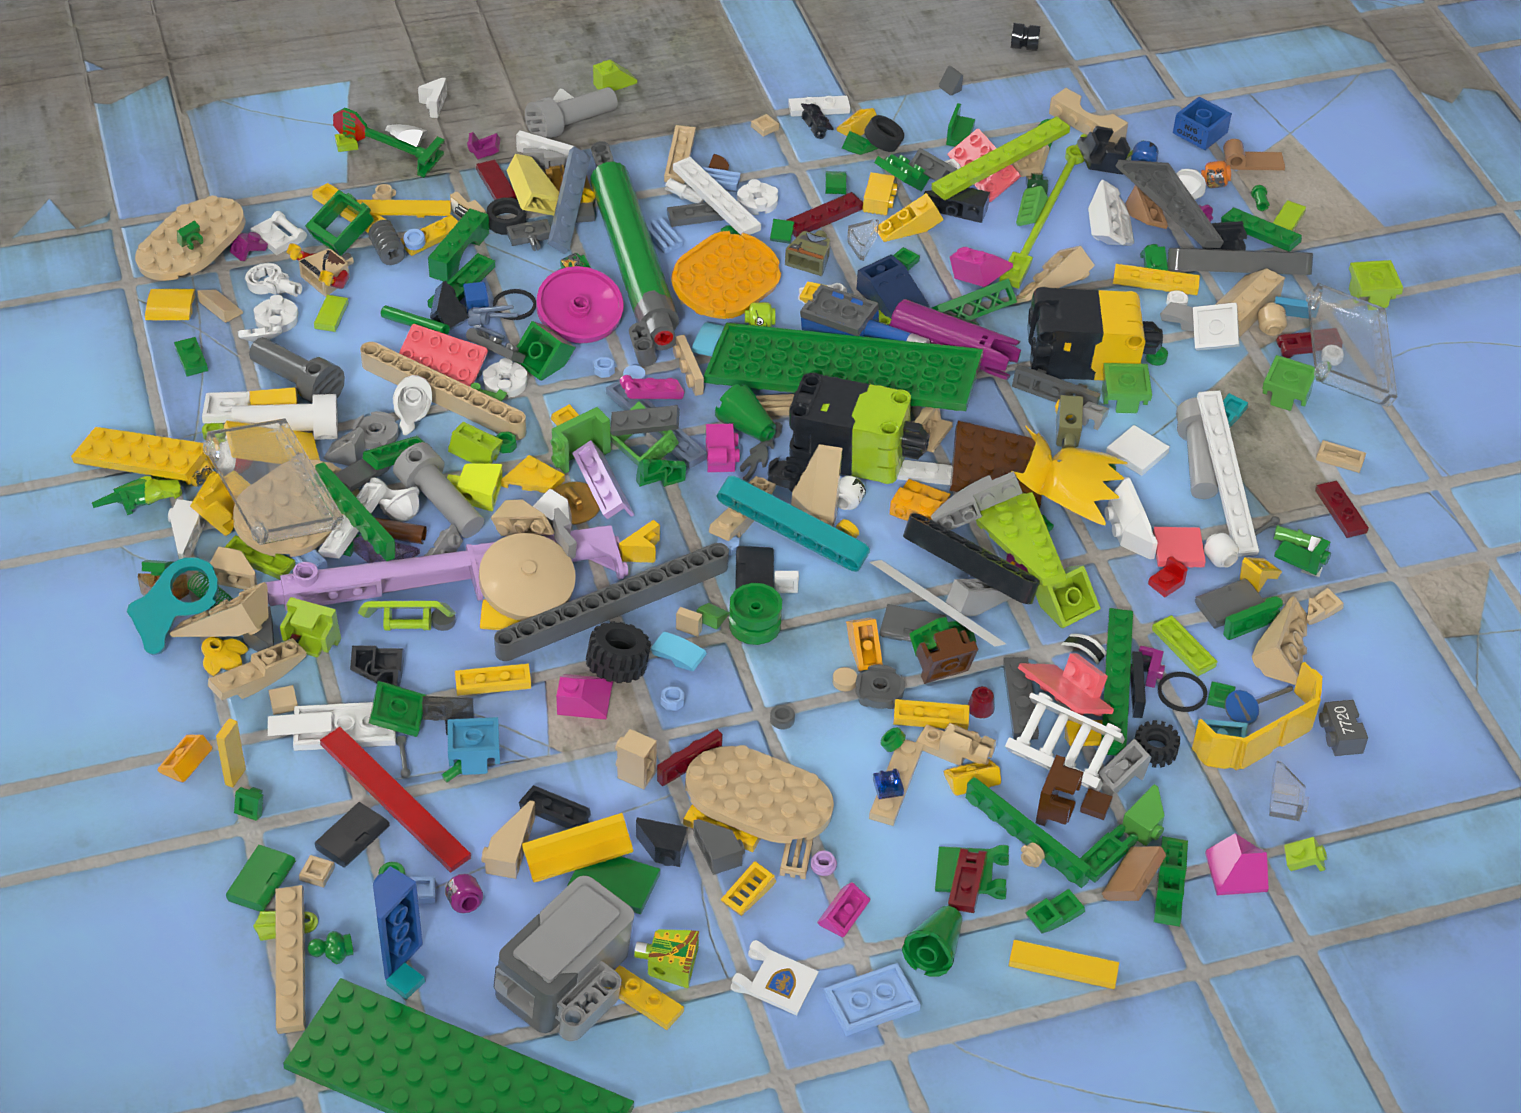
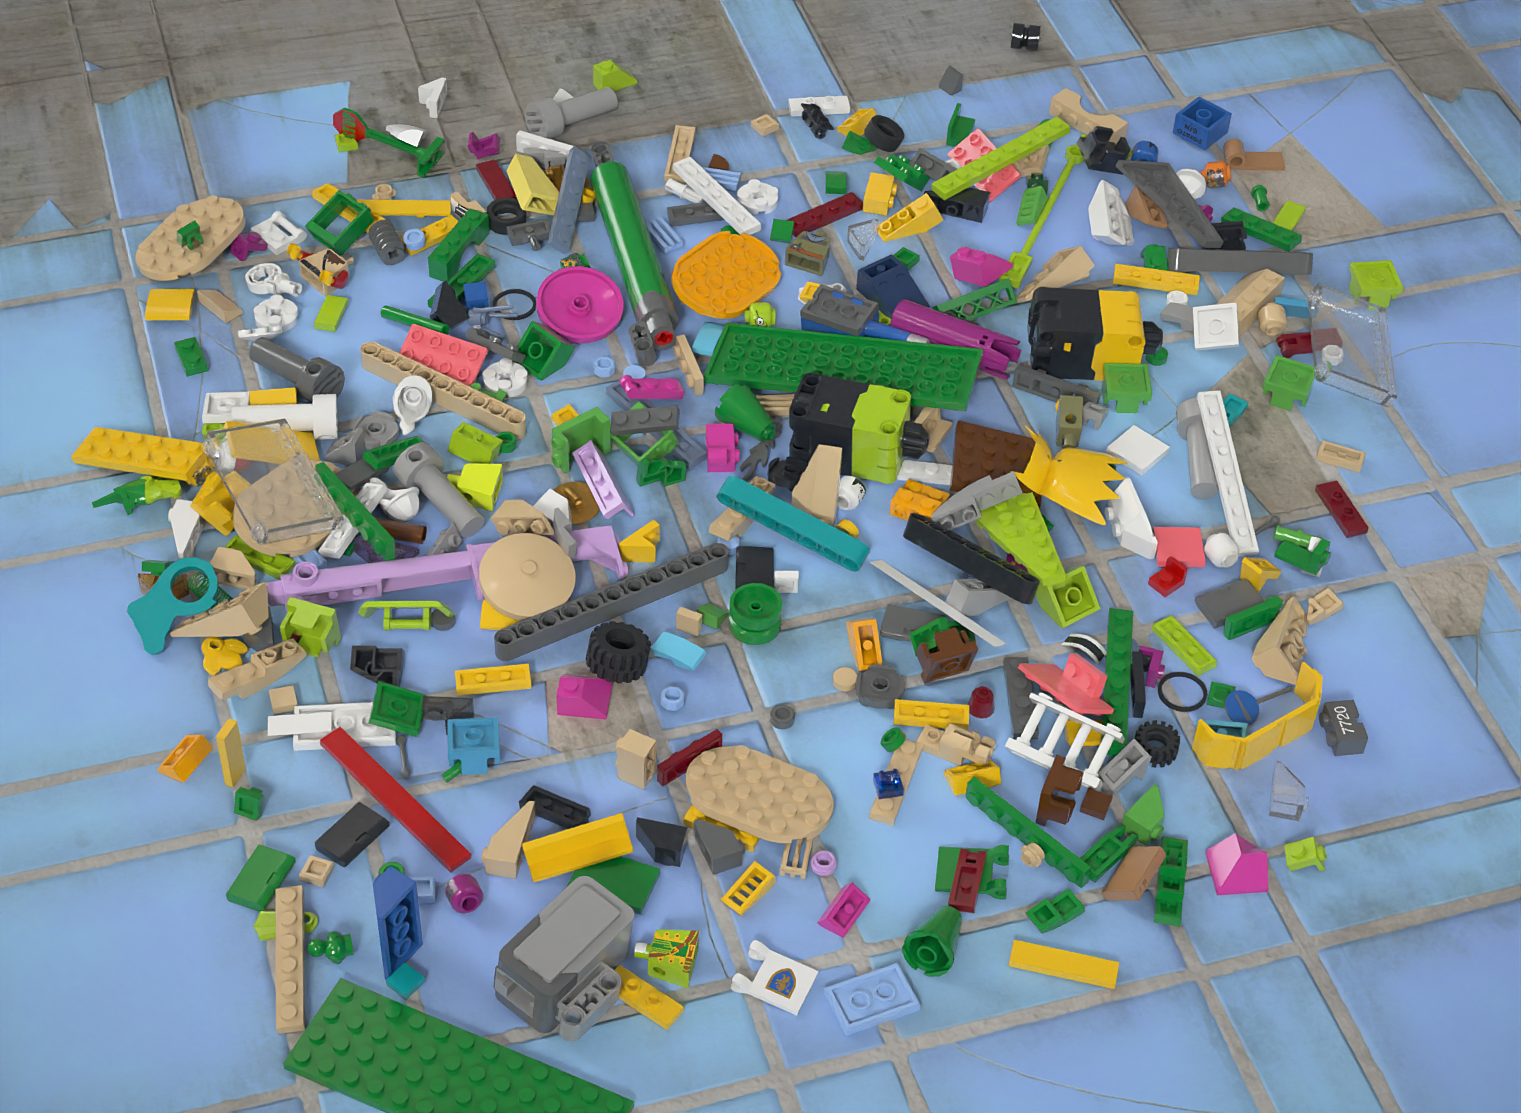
(533, 476): yellow wing -> none

